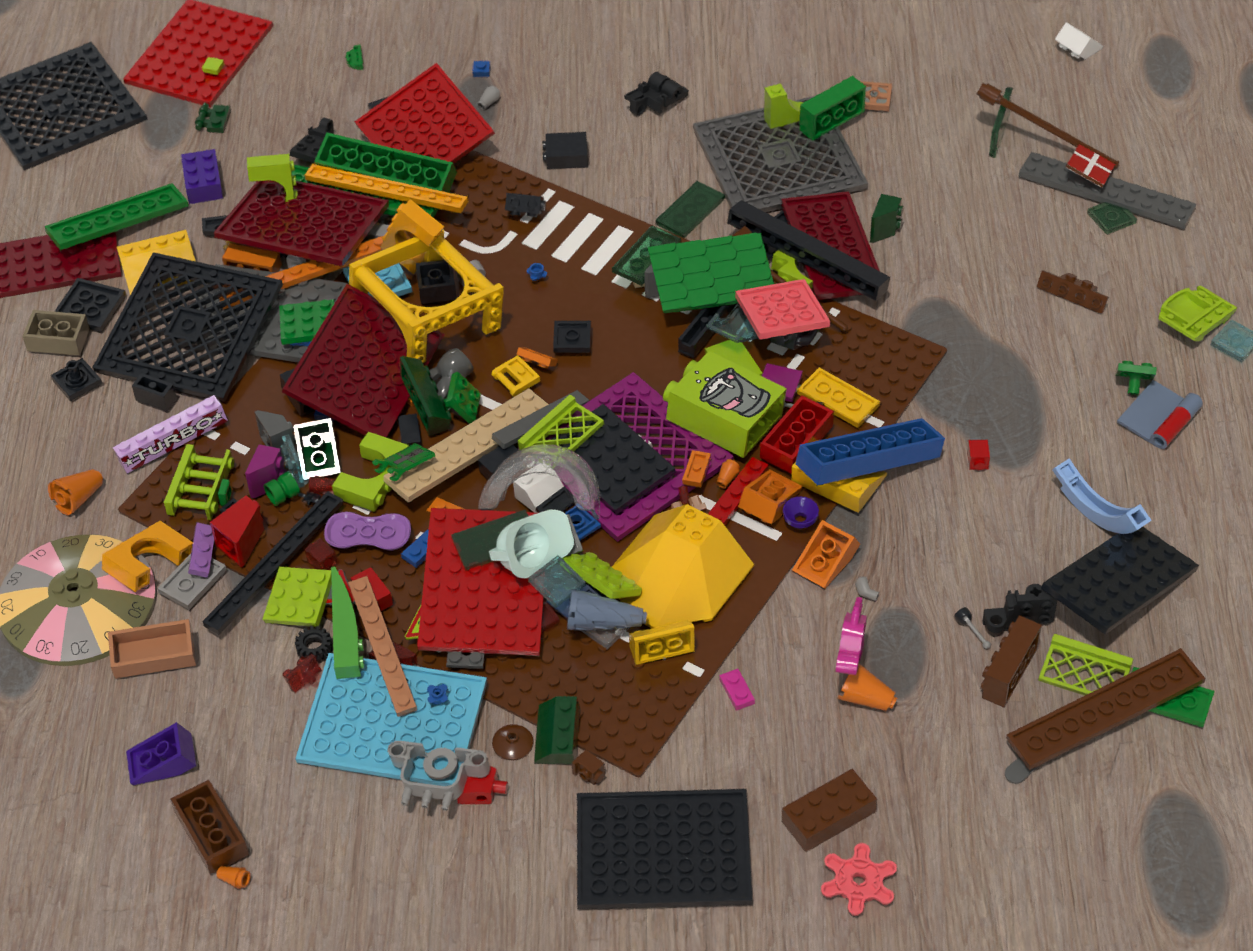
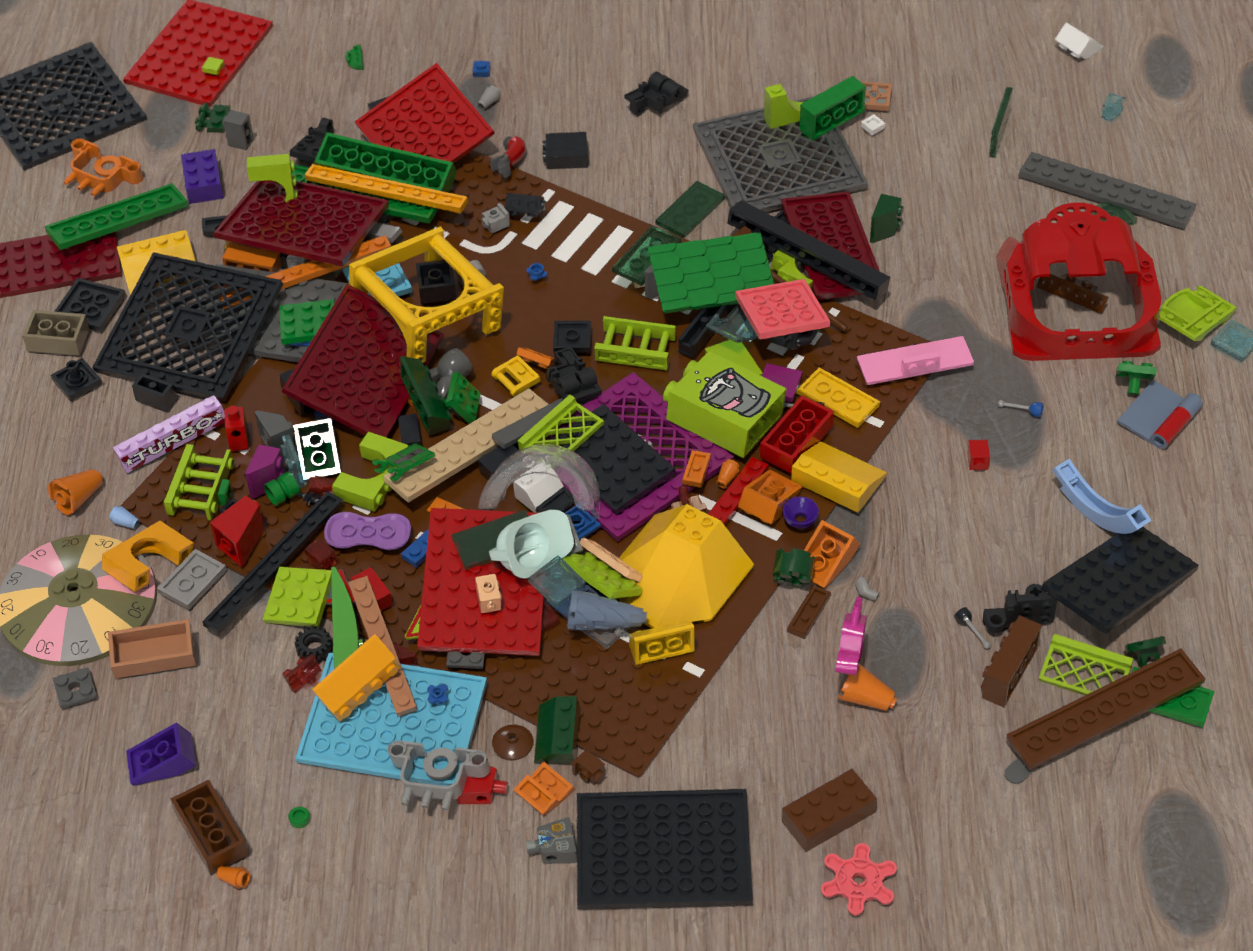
(66, 682): none -> dark grey piece
(123, 517): none -> light blue cone
(124, 169): none -> orange piece
(201, 550): medium lavender plate -> none
(236, 420): none -> red torso
(238, 130): none -> dark grey brick
(299, 817): none -> green tile
(357, 678): none -> light orange slope
(416, 221): light orange arch -> none
(488, 593): none -> light nougat head
(495, 218): none -> light grey brick
(515, 152): none -> piece
(544, 789): none -> orange slope
(554, 843): none -> dark grey torso
(572, 377): none -> black plate
(611, 559): none -> light nougat tile
(635, 356): none -> lime fence
(737, 689): dark pink plate -> none
(793, 567): none -> dark green brick
(809, 612): none -> reddish brown tile
(869, 451): blue brick -> none
(873, 124): none -> white plate
(915, 360): none -> bright pink bracket
(1035, 408): none -> hinge
(1083, 245): none -> red piece
(1085, 160): flag -> none
(1112, 106): none -> clear light blue brick
(1146, 649): none -> dark green tile

